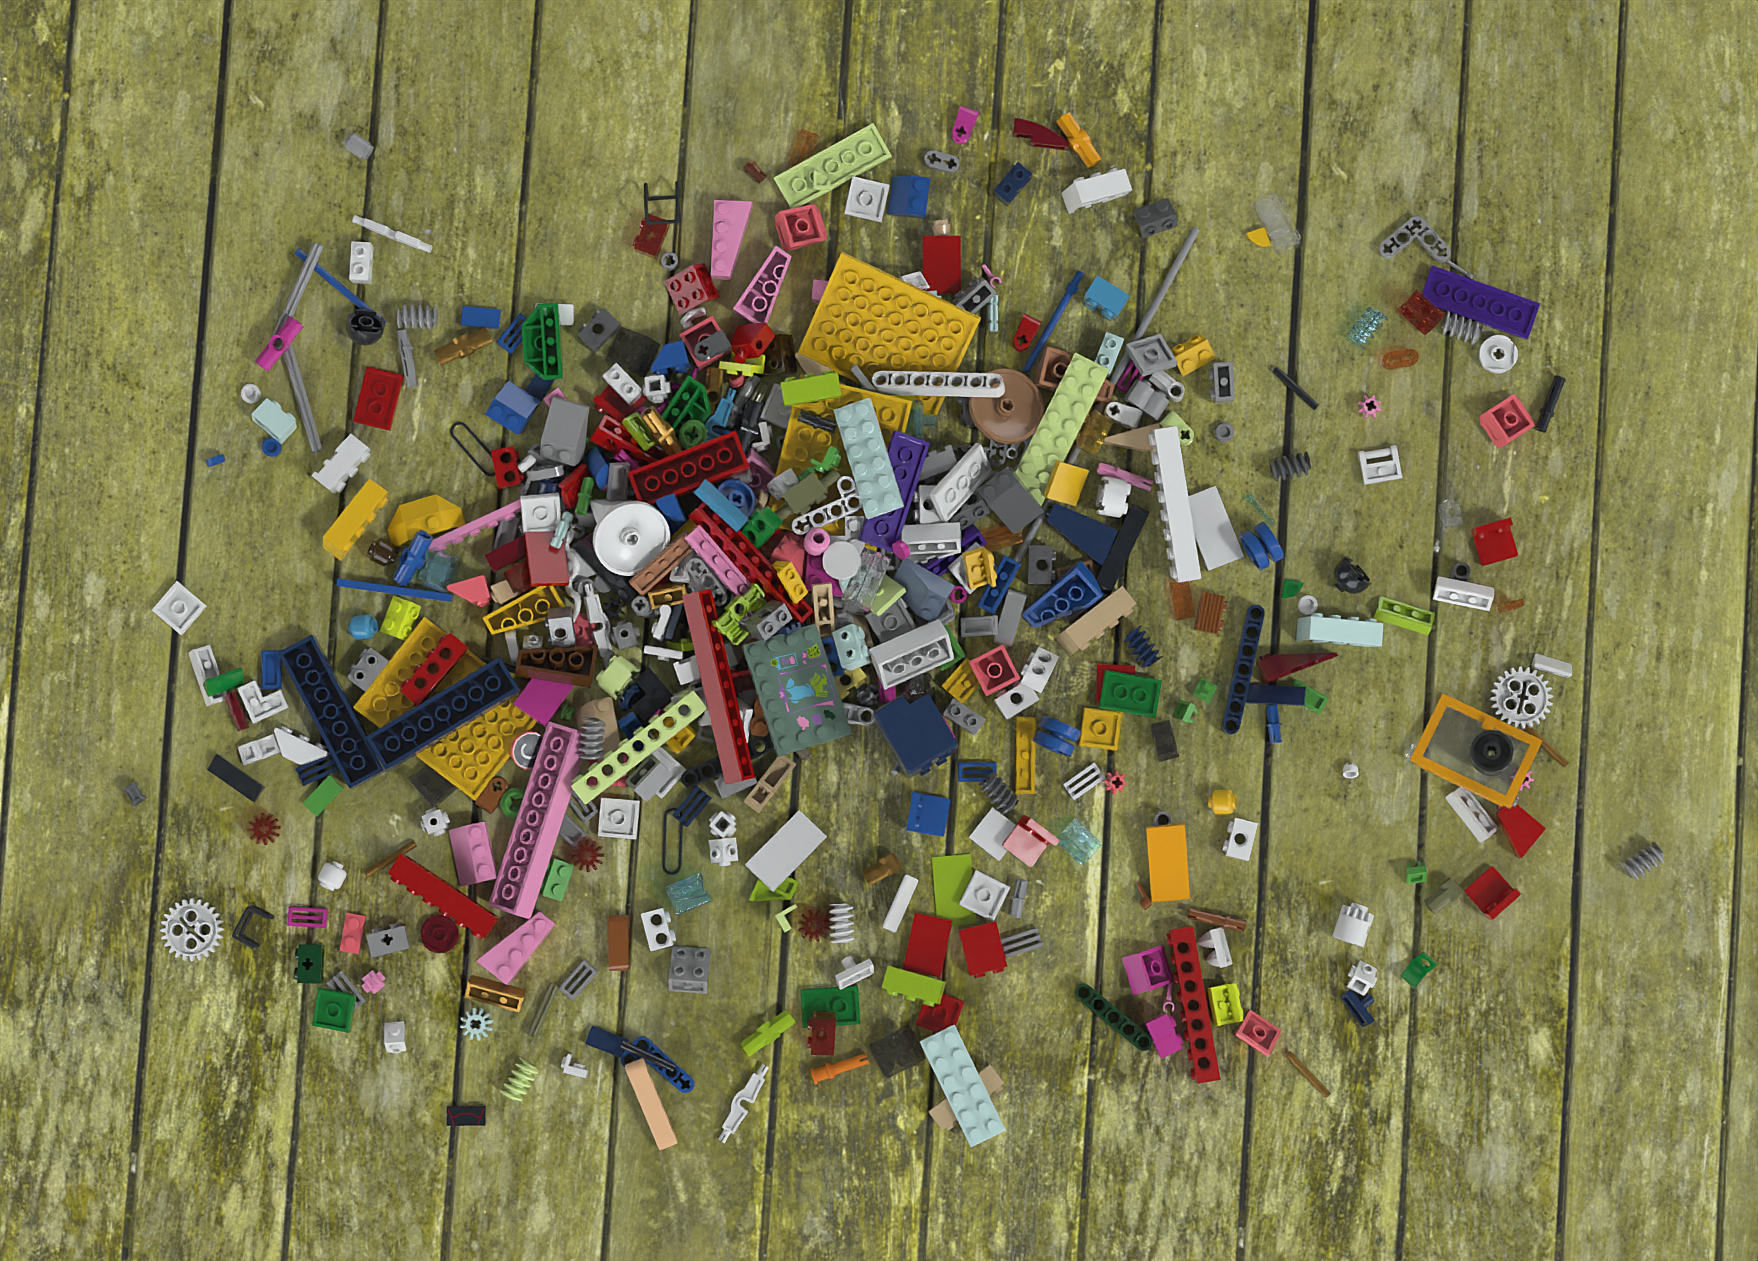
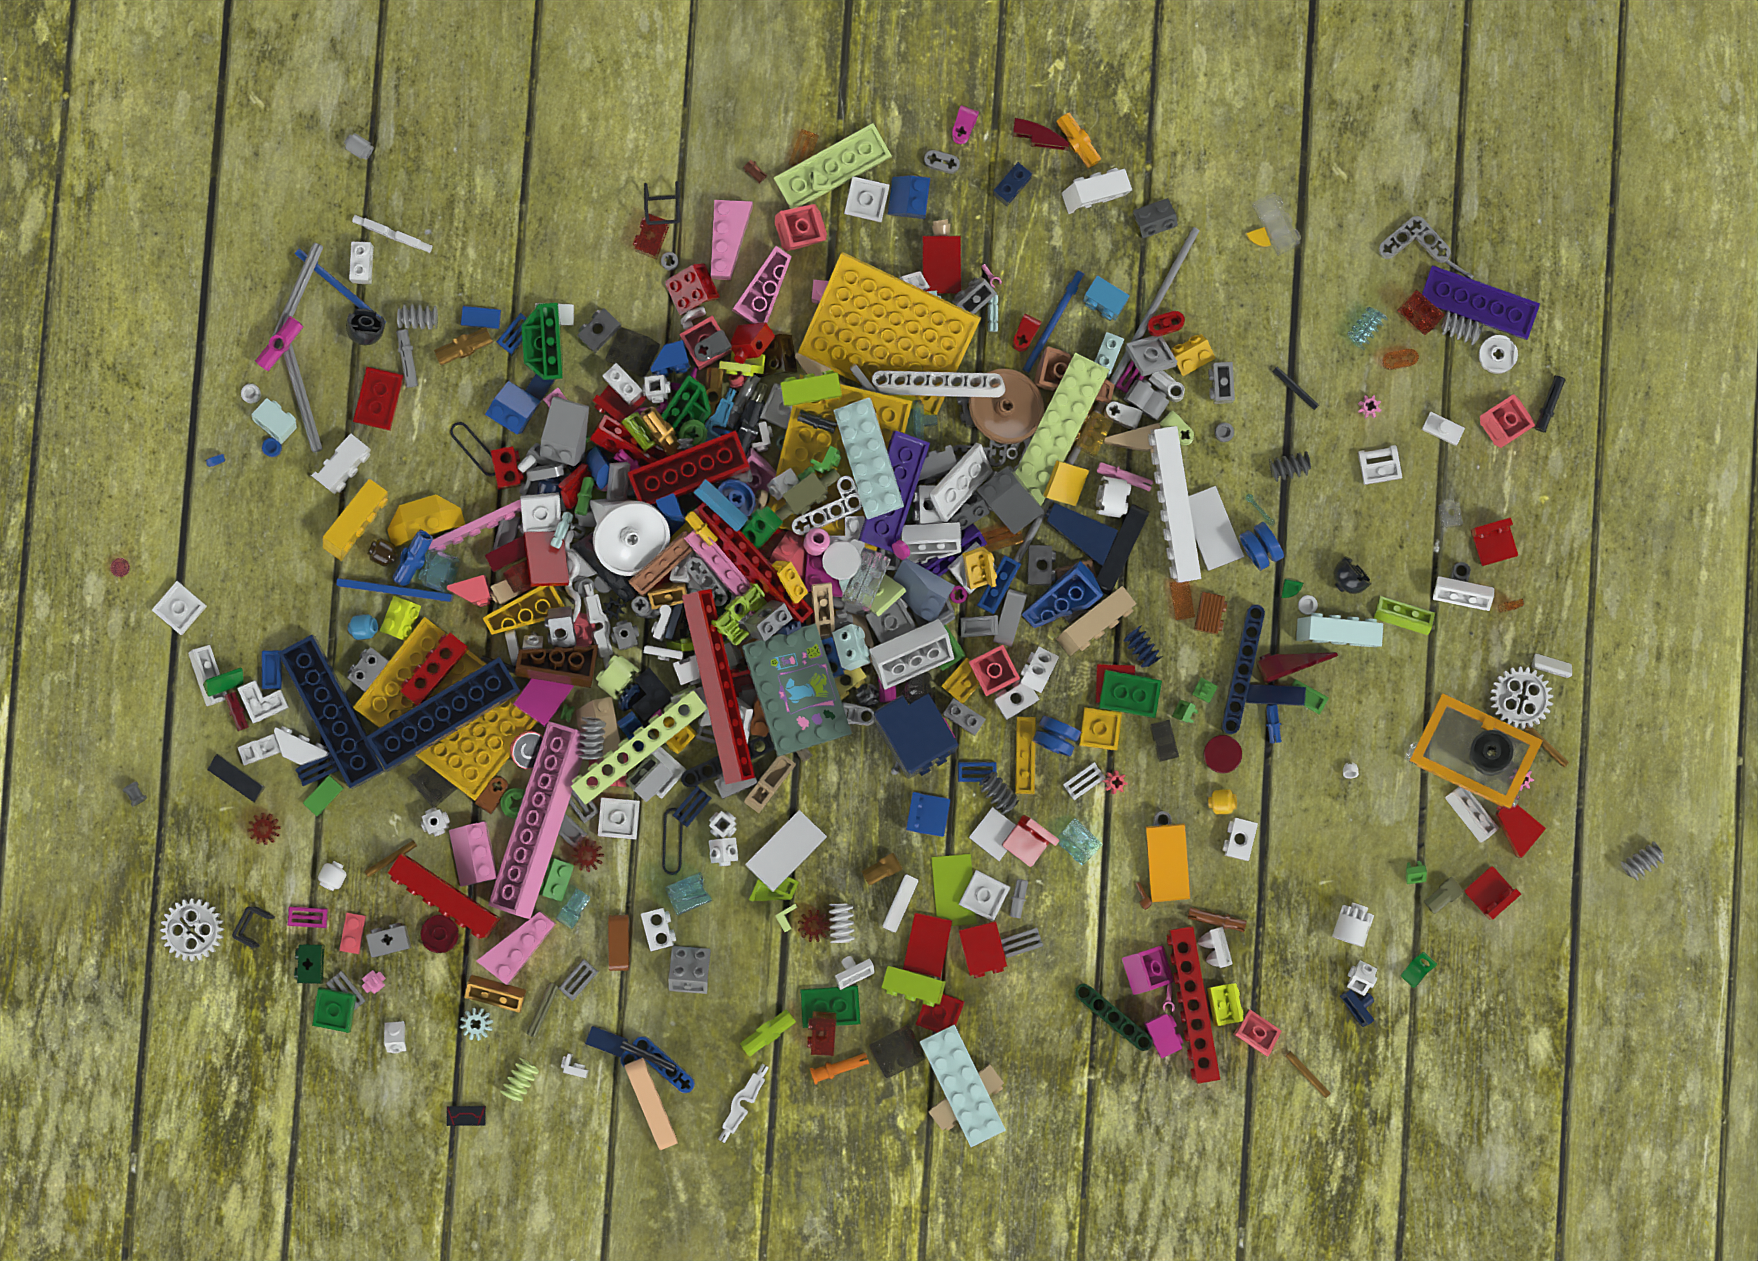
(120, 567): none -> clear pink plate
(571, 911): none -> clear light blue piece
(685, 443): none -> dark grey bush
(700, 528): none -> yellow axle
(1164, 323): none -> red plate
(1222, 754): none -> dark red tile
(1443, 428): none -> white tile

